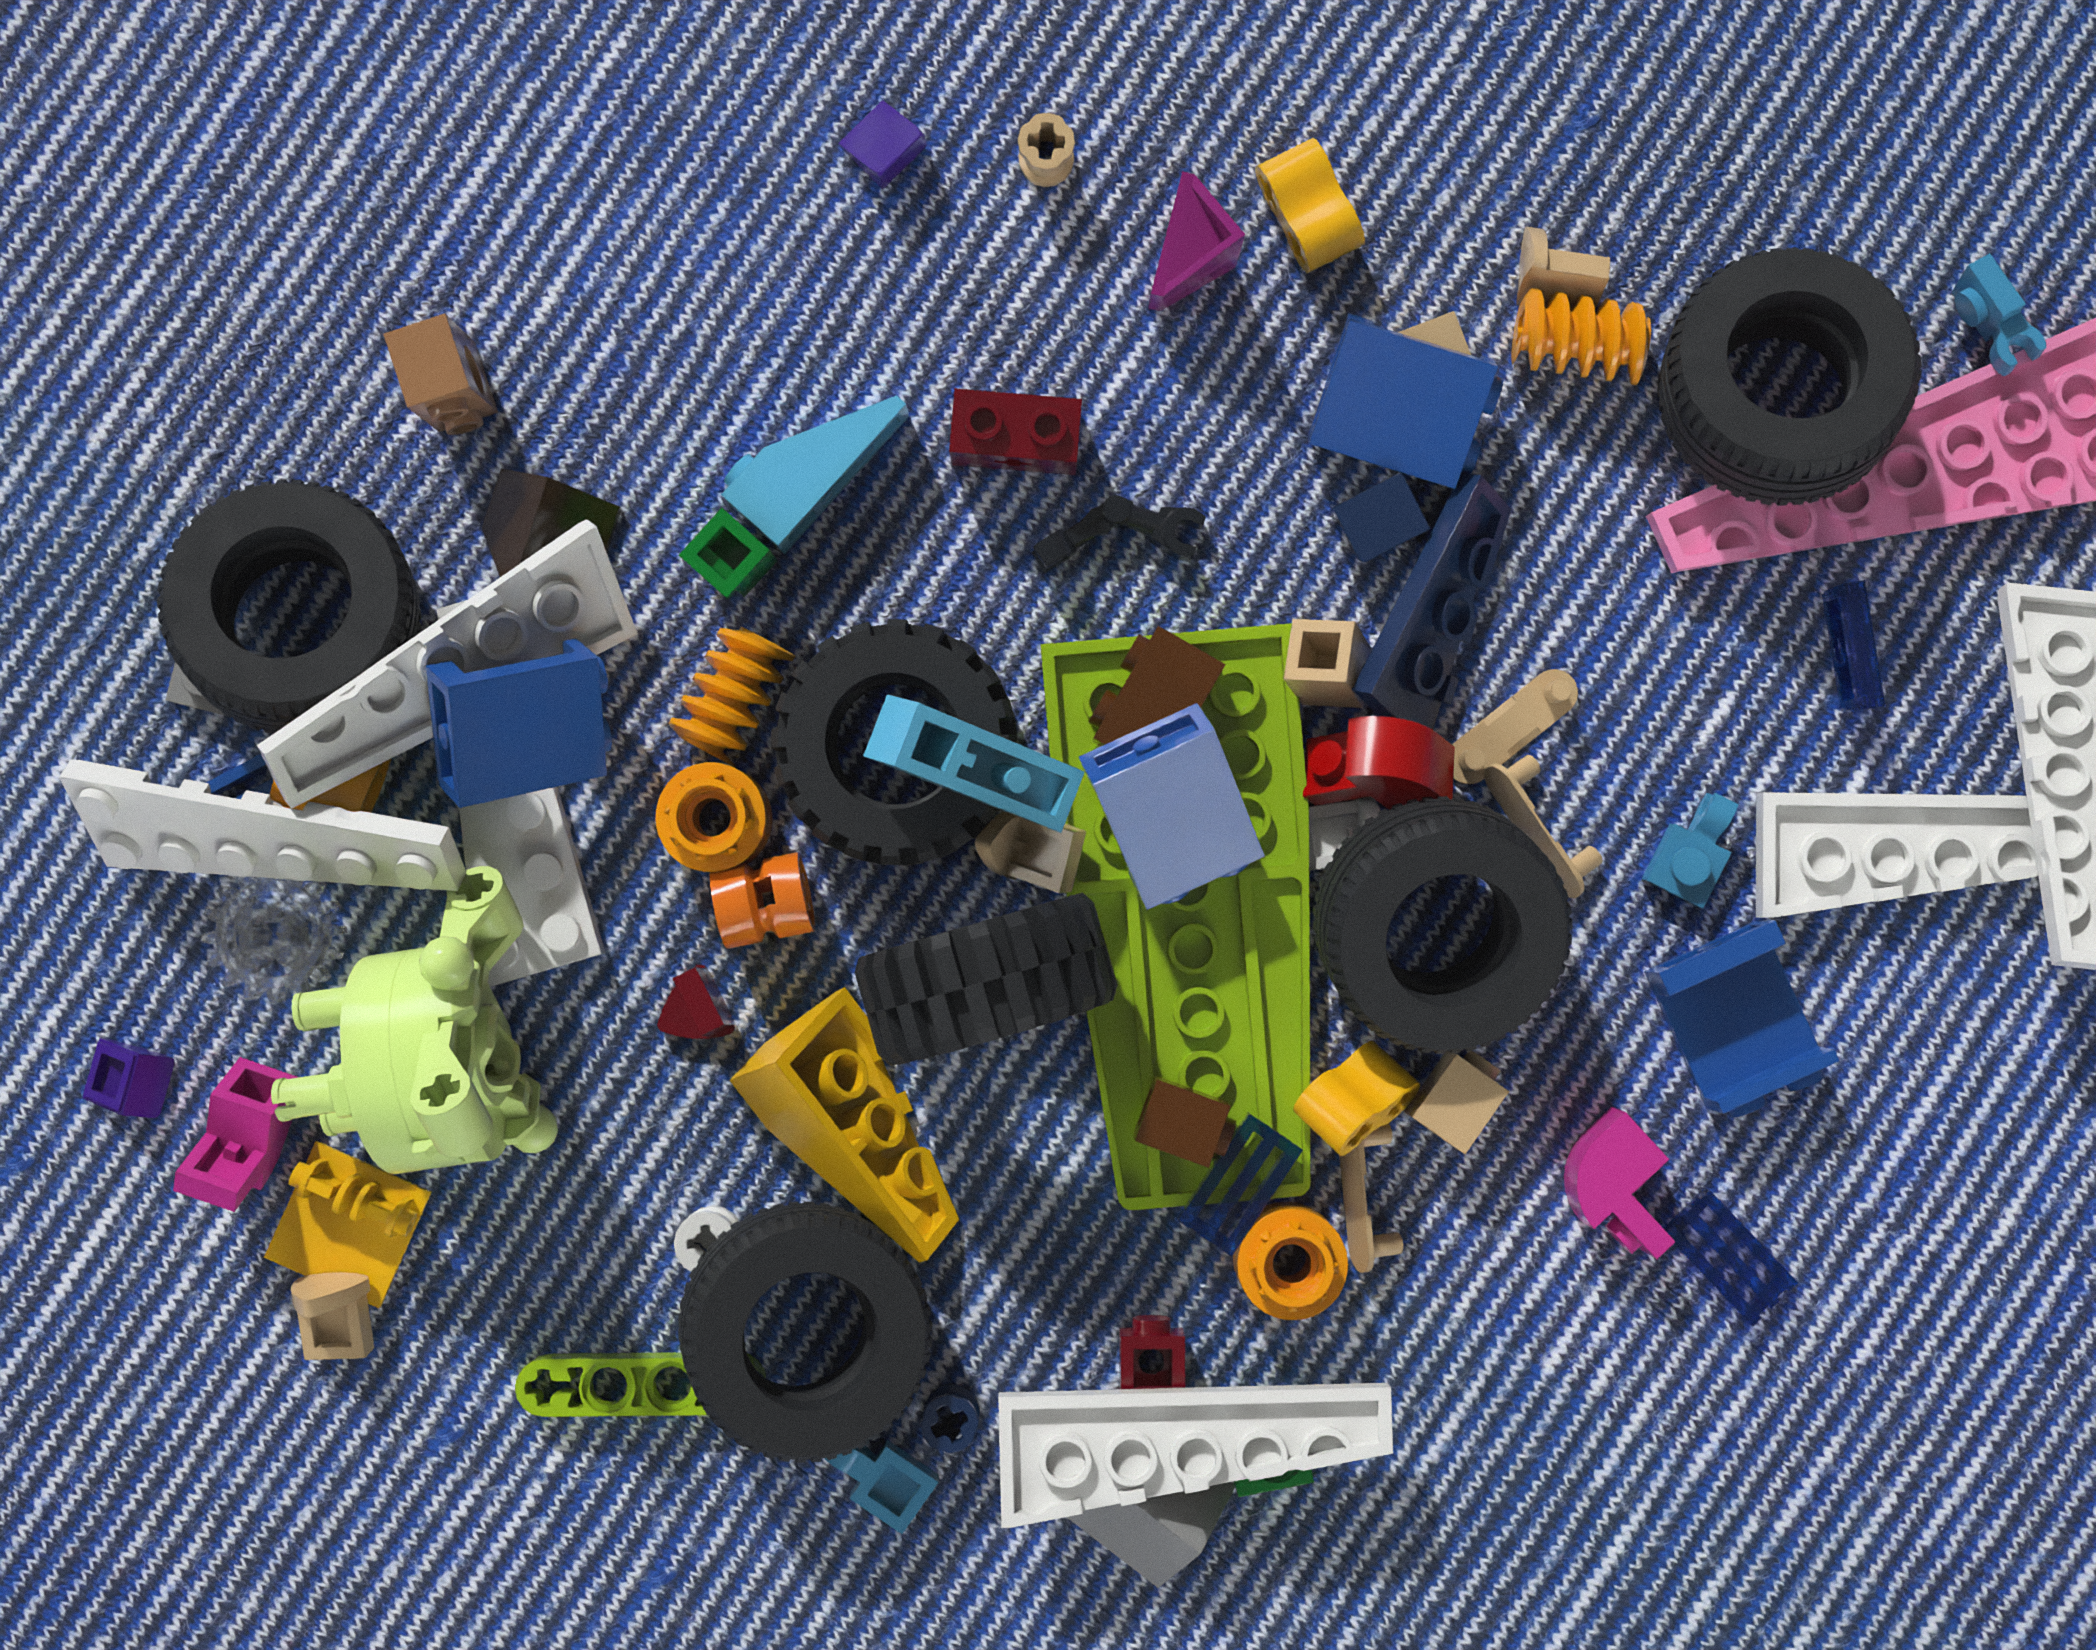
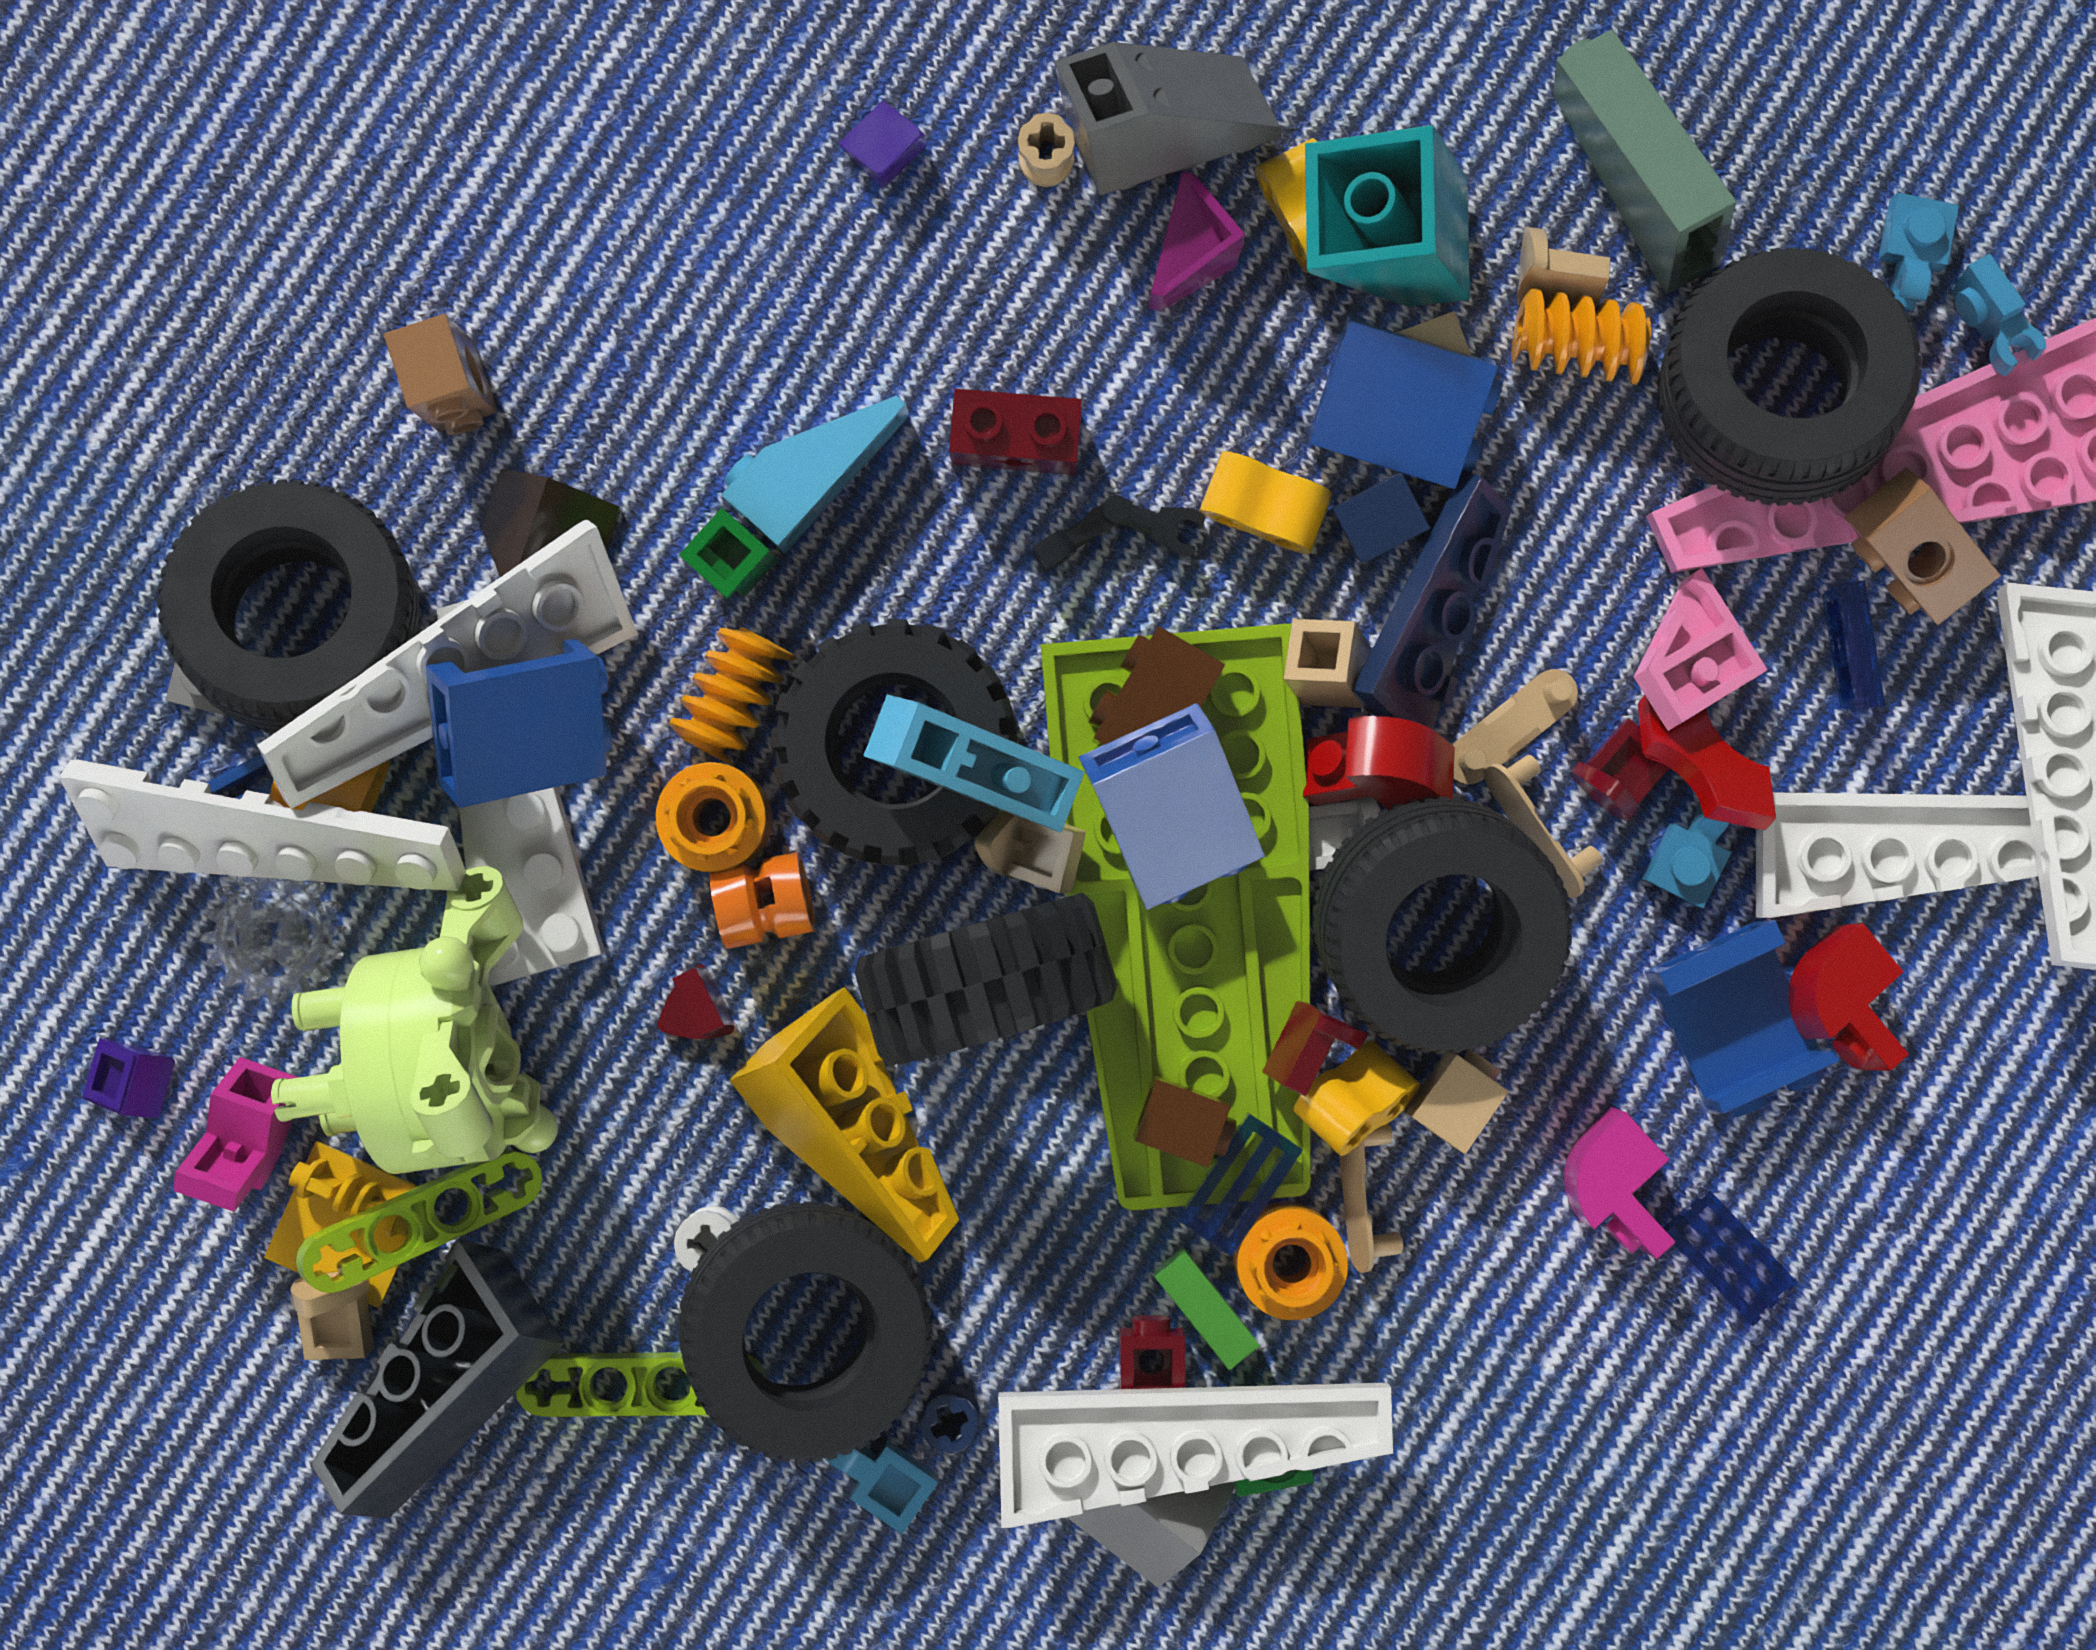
(424, 1228): none -> lime beam
(448, 1374): none -> black wedge
(1159, 110): none -> dark grey slope
(1206, 1308): none -> bright green piece
(1266, 502): none -> yellow axle
(1305, 1046): none -> dark red tile
(1389, 216): none -> teal slope
(1619, 772): none -> dark red tile
(1645, 160): none -> sand green slope
(1695, 654): none -> bright pink wing
(1722, 779): none -> red tile
(1833, 995): none -> red brick
(1918, 241): none -> dark azure plate
(1948, 567): none -> medium nougat brick

